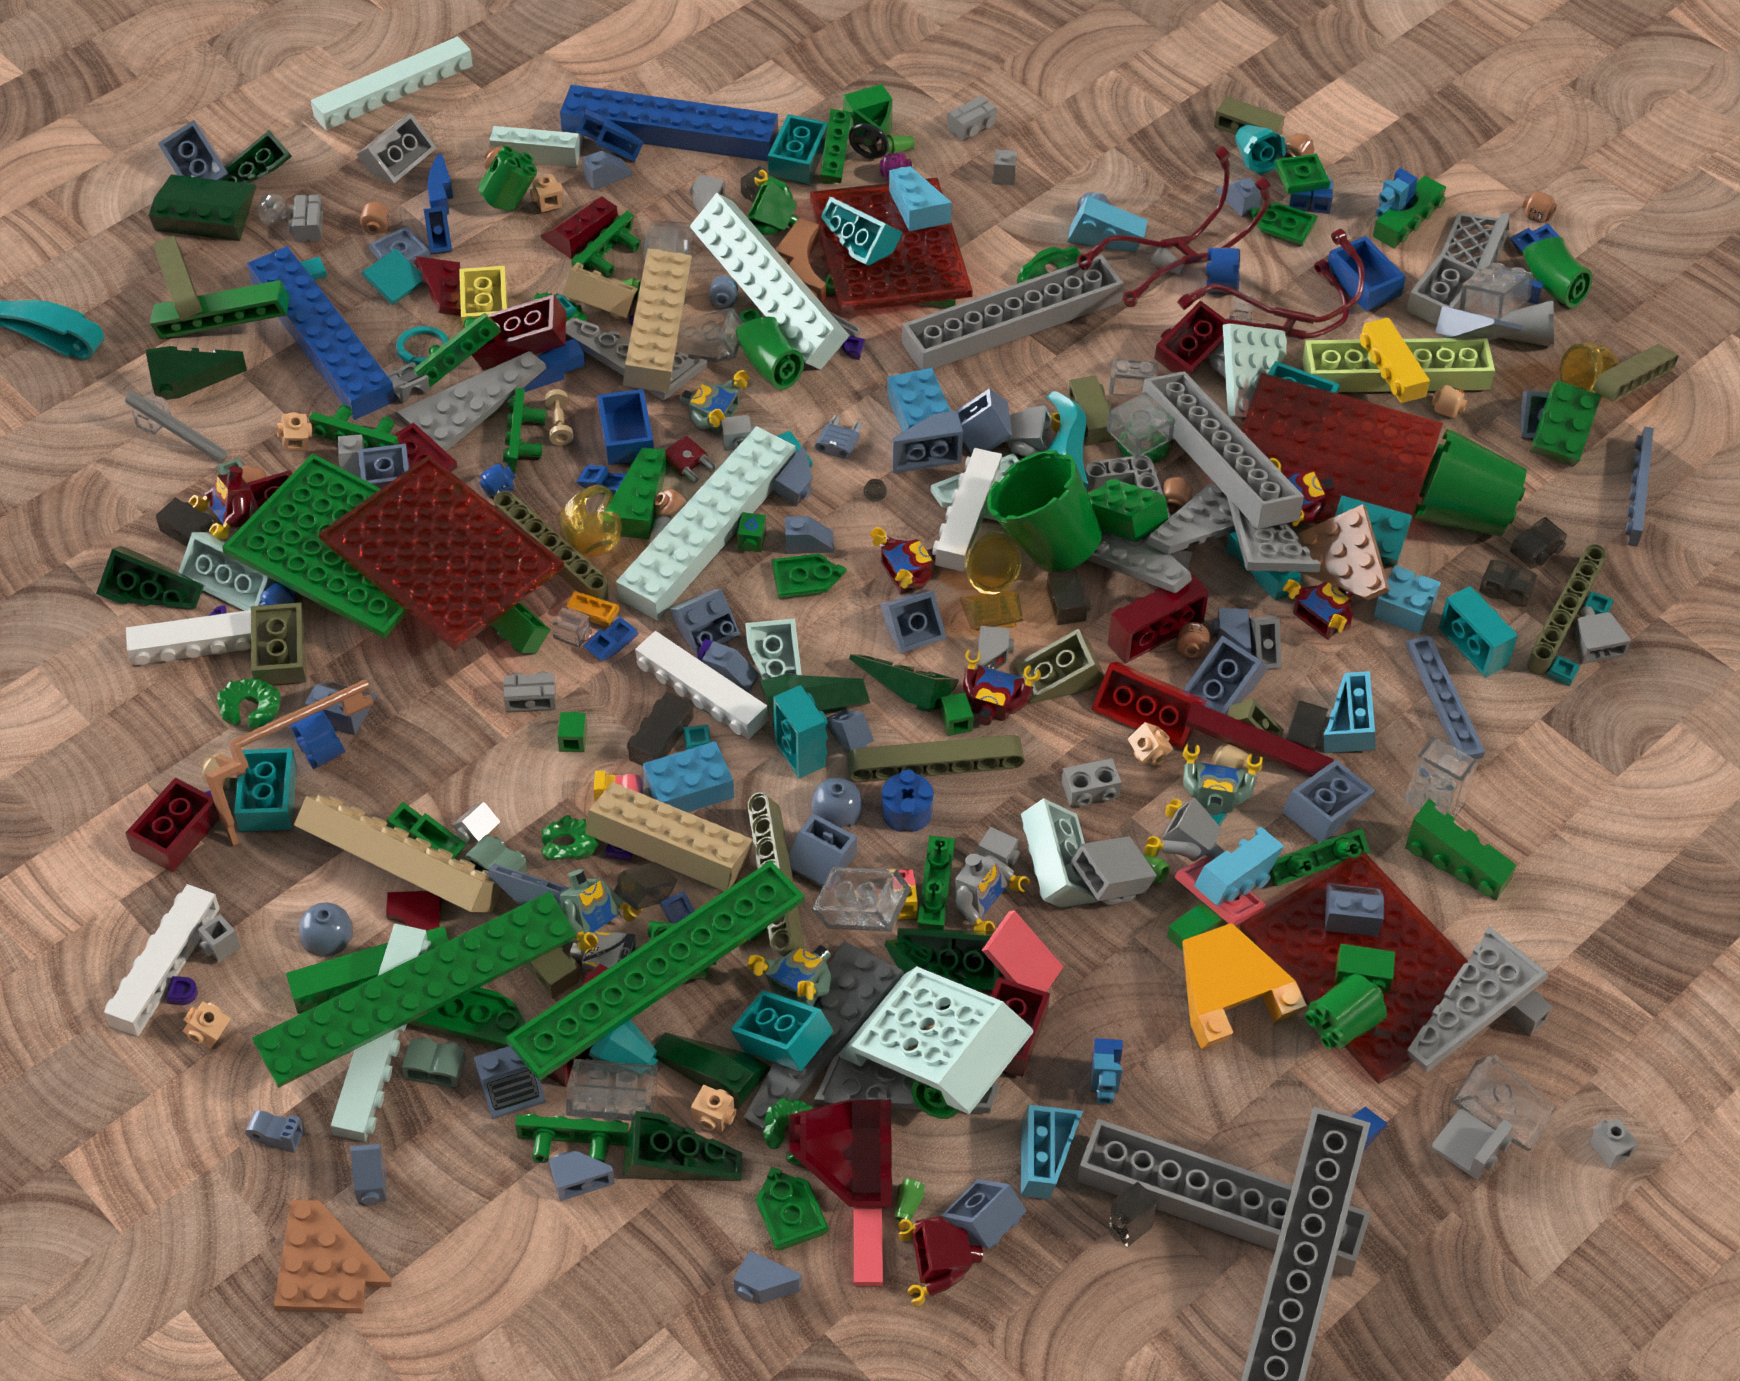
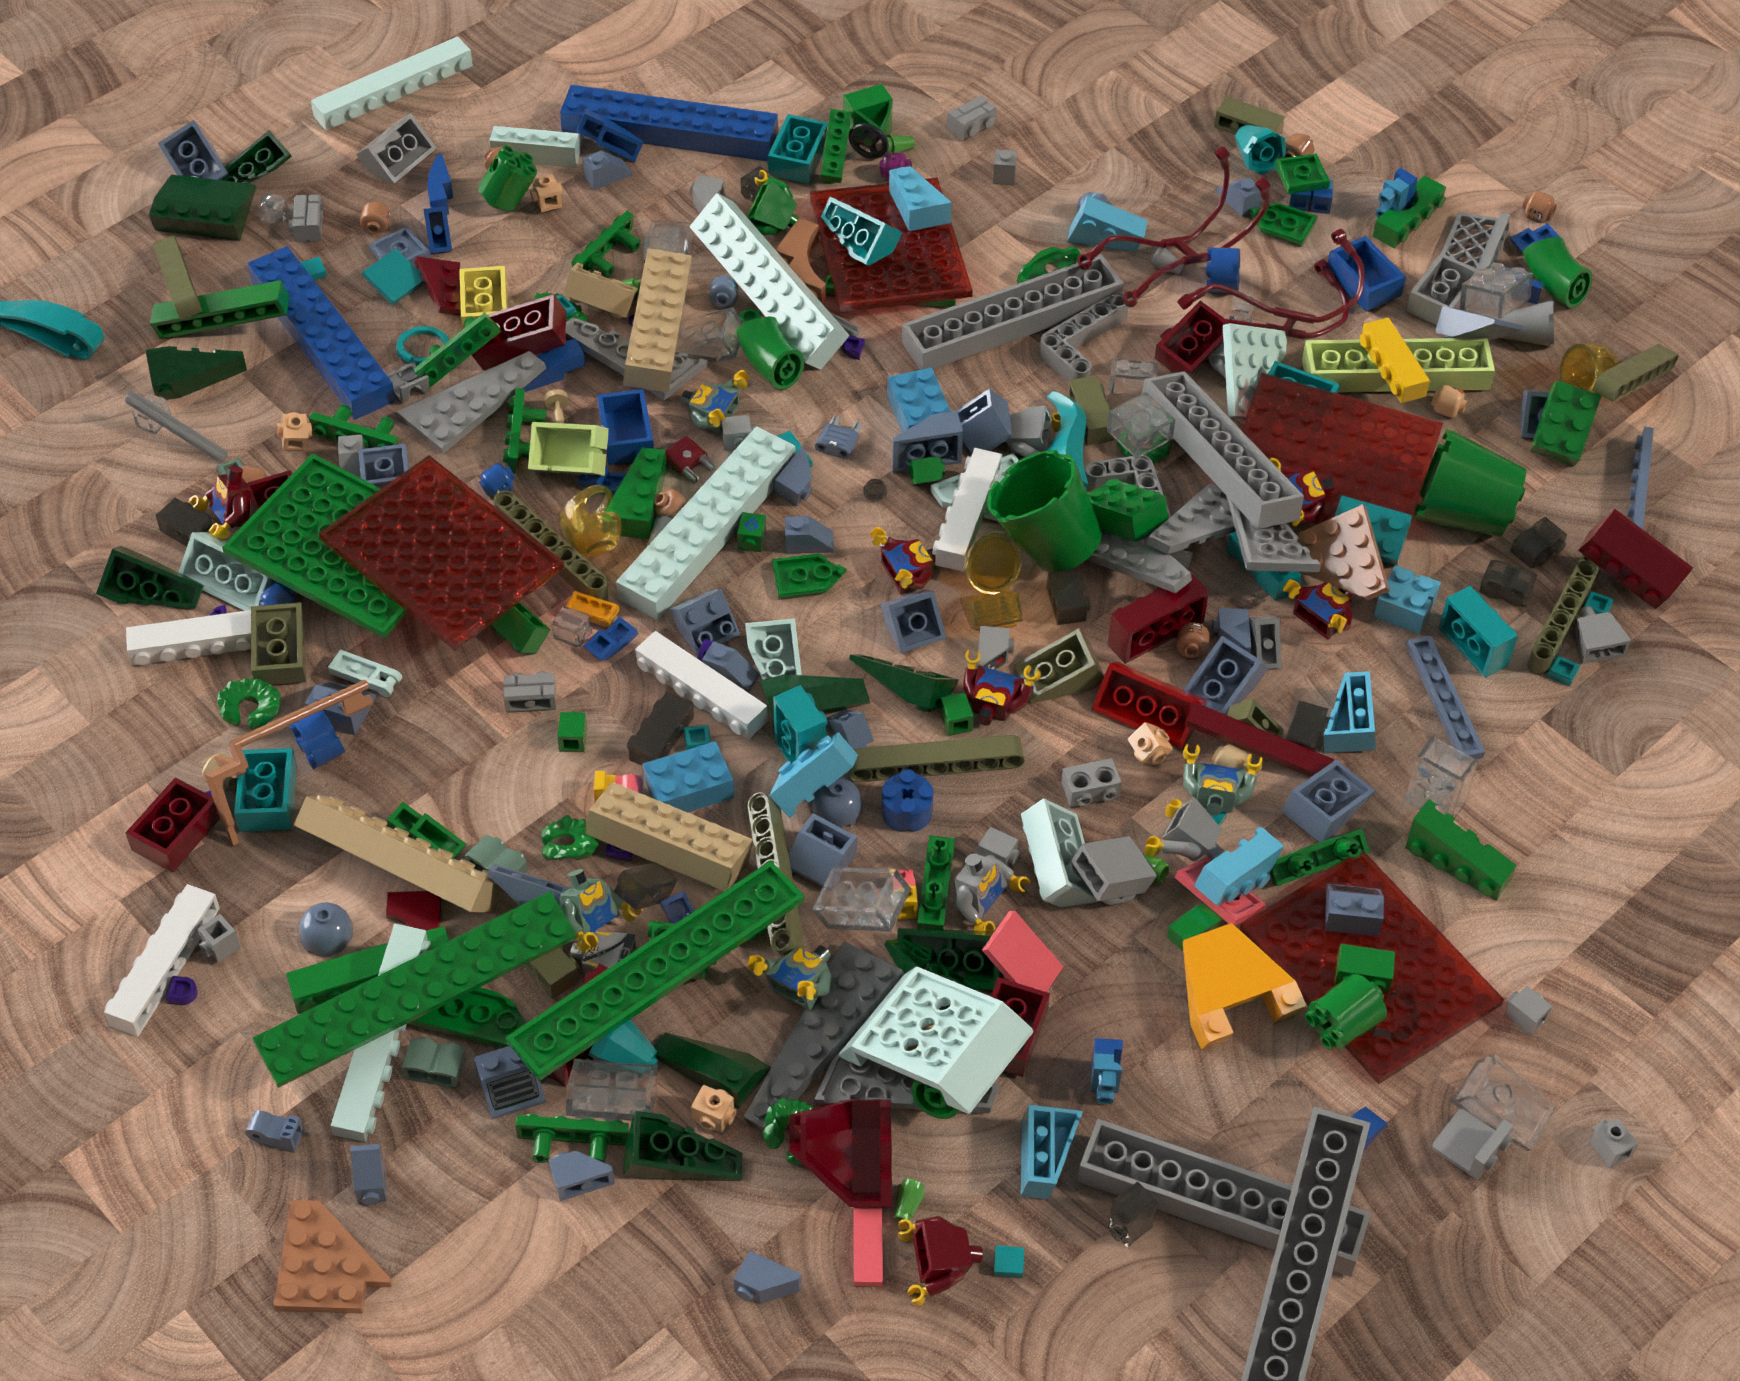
(205, 1024): light nougat brick -> none
(357, 669): none -> light aqua plate
(421, 445): dark red wing -> none
(475, 823): brick -> none
(568, 448): none -> yellowish green piece
(581, 227): dark red slope -> none
(781, 1030): teal brick -> none
(789, 1210): green tile -> none
(812, 771): none -> medium azure wedge
(926, 470): none -> green brick
(986, 1212): sand blue slope -> none
(1009, 1261): none -> teal tile
(1060, 343): none -> light grey beam
(1177, 493): nougat head -> none
(1480, 993): light grey wing -> none
(1635, 558): none -> dark red slope

